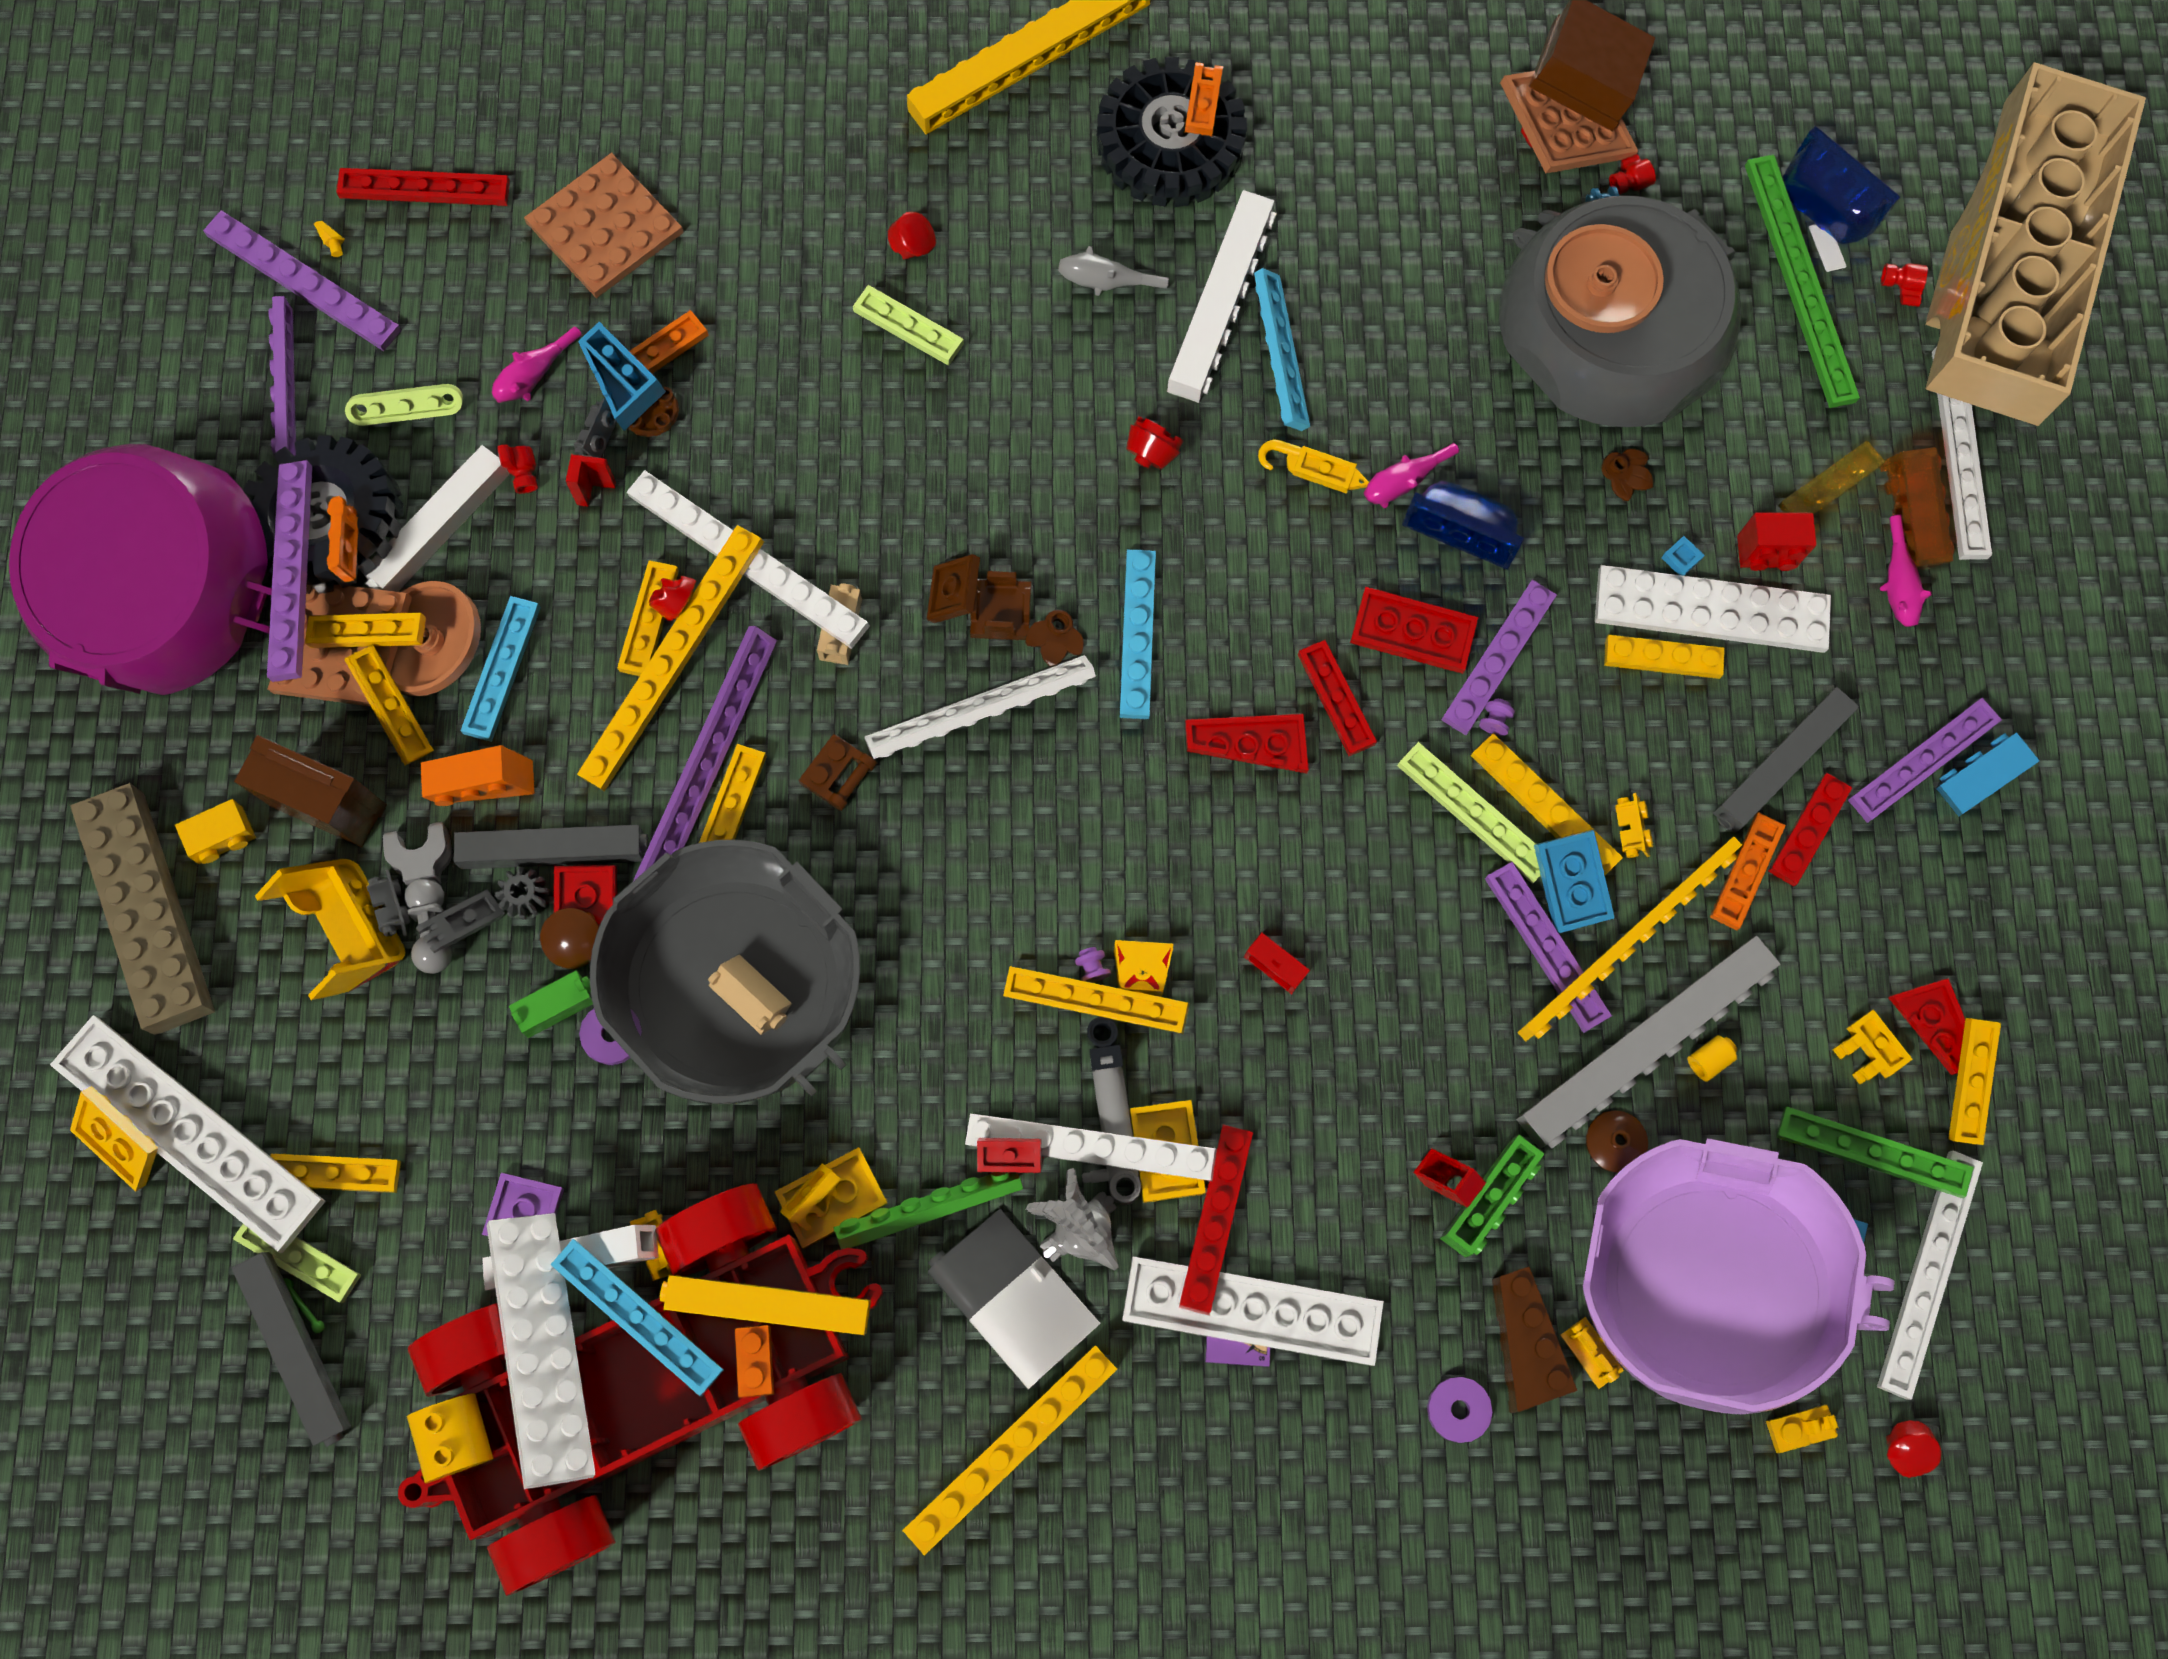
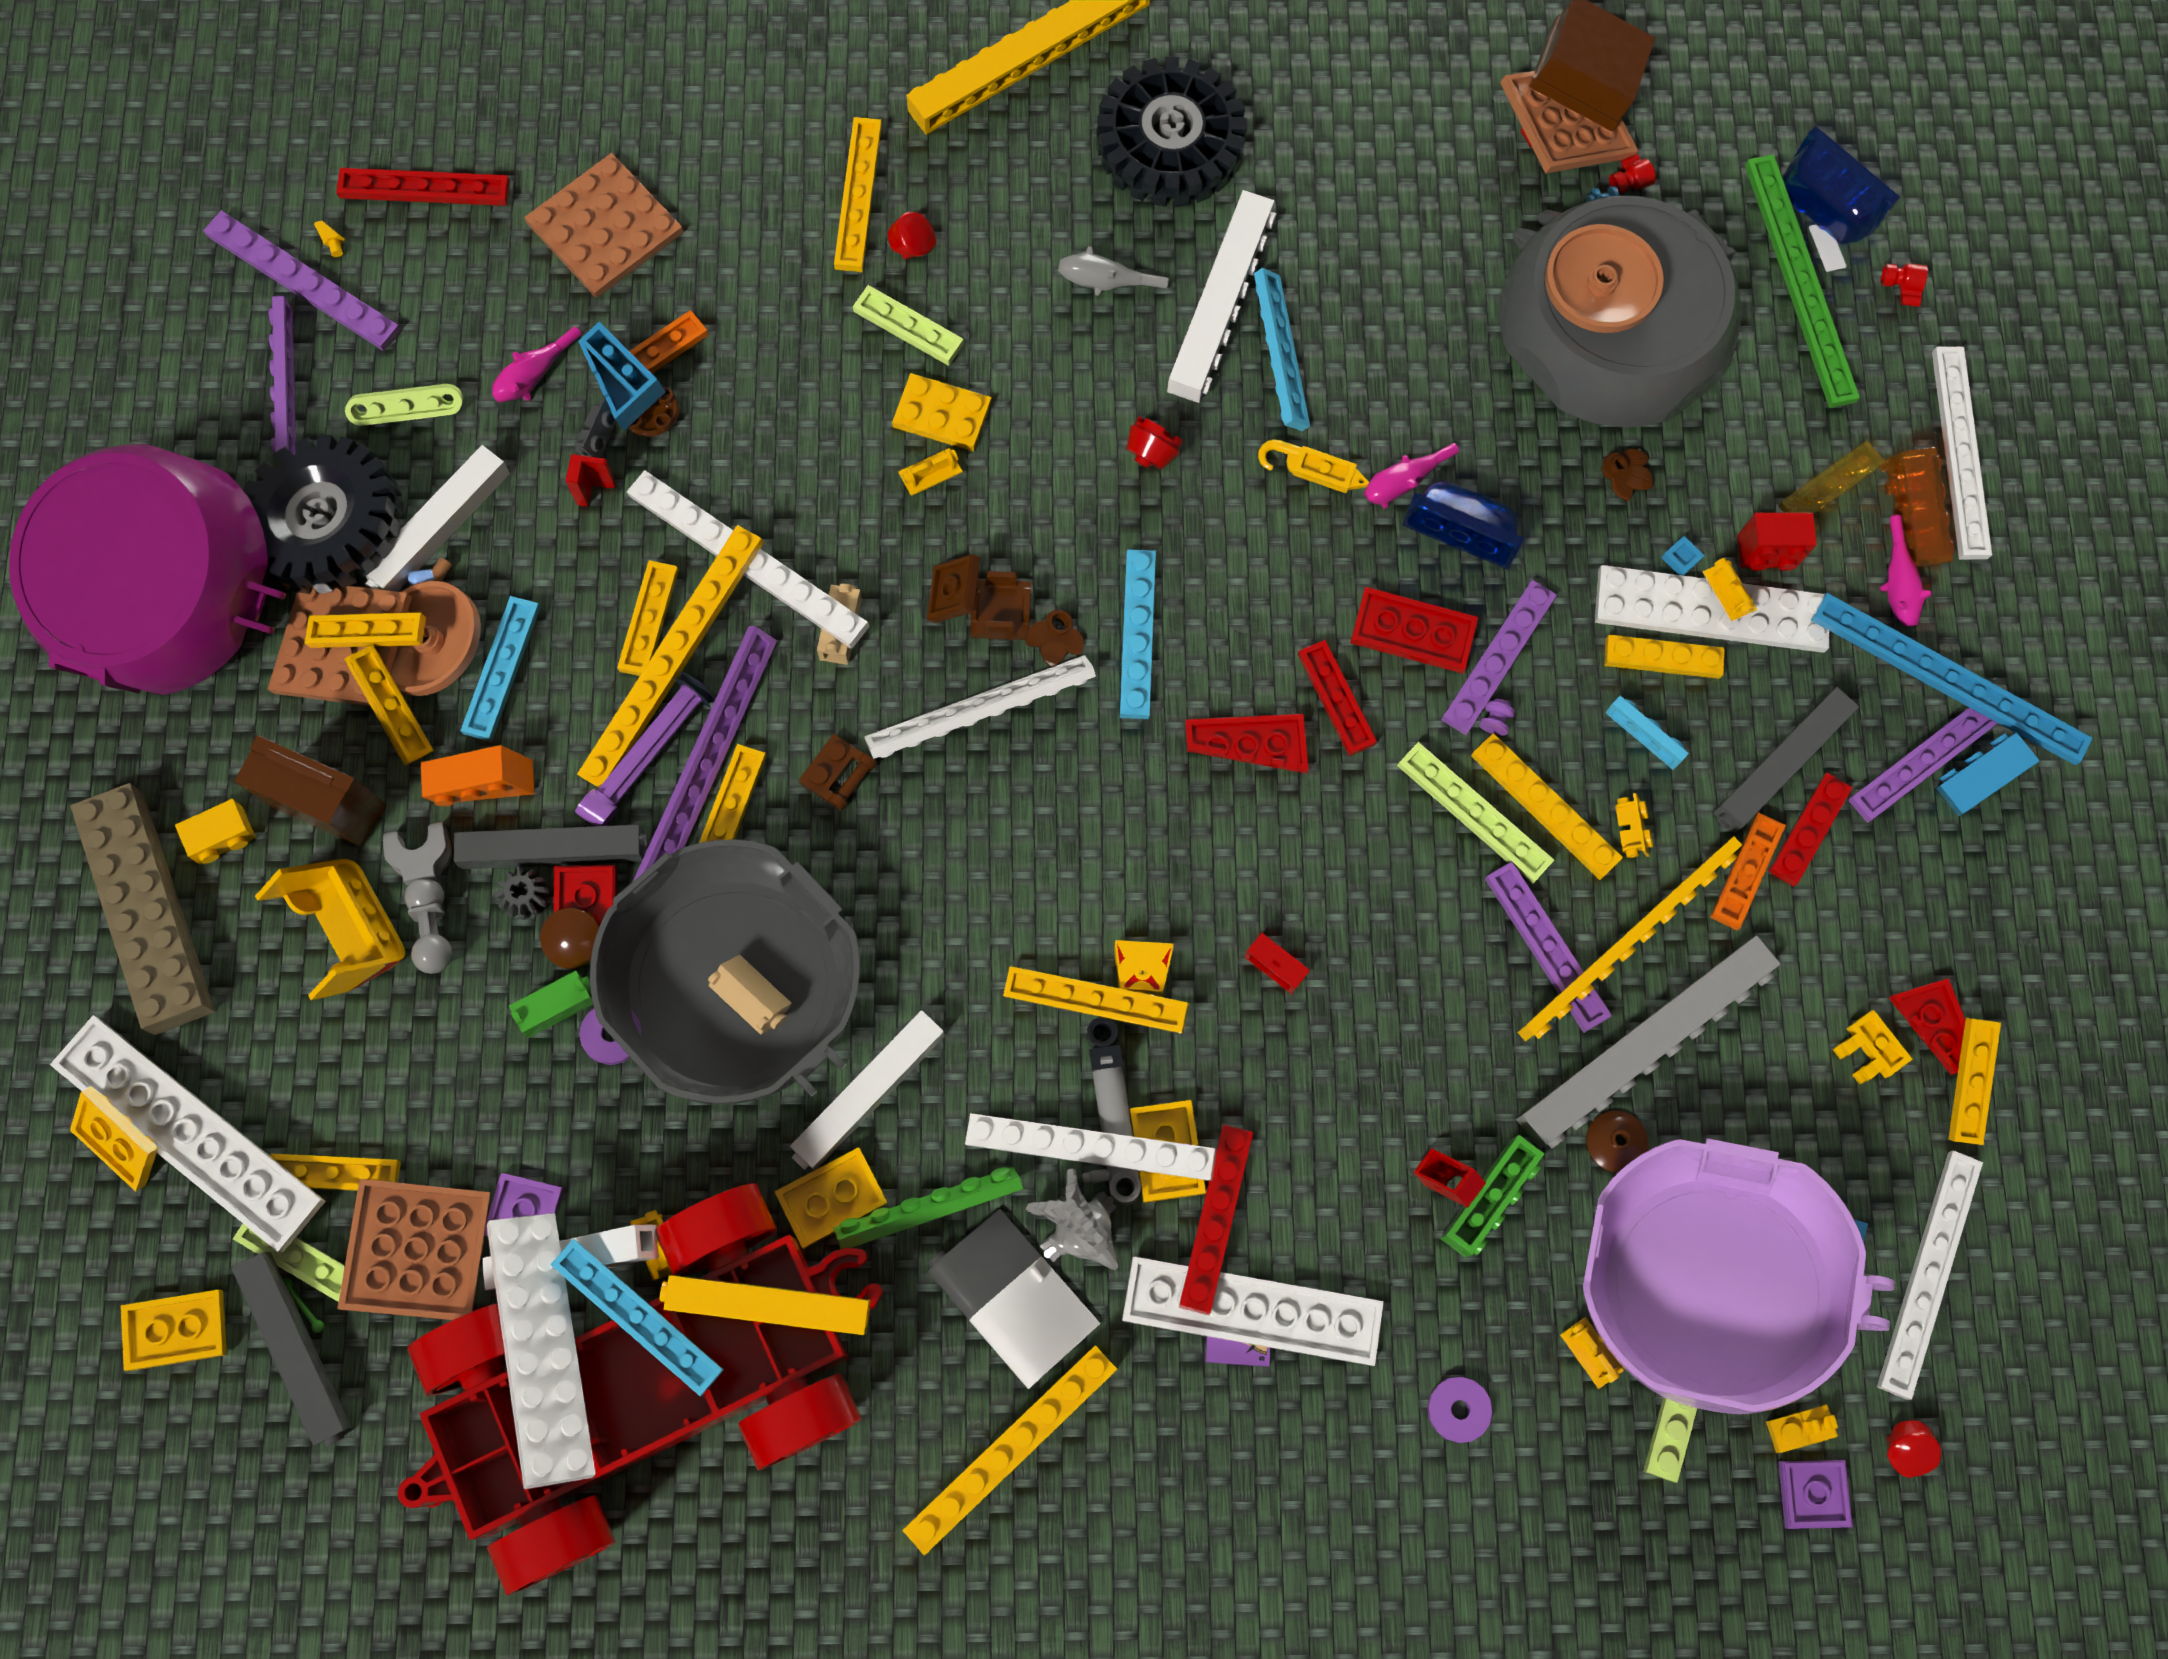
(173, 1330): none -> yellow plate
(289, 571): medium lavender plate -> none
(343, 539): orange hinge -> none
(386, 893): dark grey hinge -> none
(414, 1250): none -> nougat plate
(437, 573): none -> arm
(449, 1437): yellow brick -> none
(461, 920): dark grey hinge -> none
(521, 464): red piece -> none
(600, 805): none -> medium lavender piece
(672, 597): red hair -> none
(754, 1361): orange plate -> none
(818, 1186): yellow plate -> none
(858, 194): none -> yellow plate
(866, 1092): none -> white brick
(930, 471): none -> yellow hinge
(941, 412): none -> yellow plate
(1009, 1155): red panel -> none
(1092, 965): medium lavender wheel -> none
(1203, 99): orange plate -> none
(1530, 1348): reddish brown wedge -> none
(1574, 881): dark azure plate -> none
(1647, 732): none -> medium azure plate
(1670, 1440): none -> yellowish green plate
(1713, 1057): yellow brick -> none
(1729, 589): none -> yellow hinge
(1815, 1494): none -> medium lavender tile
(1875, 1152): bright green plate -> none
(1952, 679): none -> dark azure plate
(2032, 246): tan brick -> none

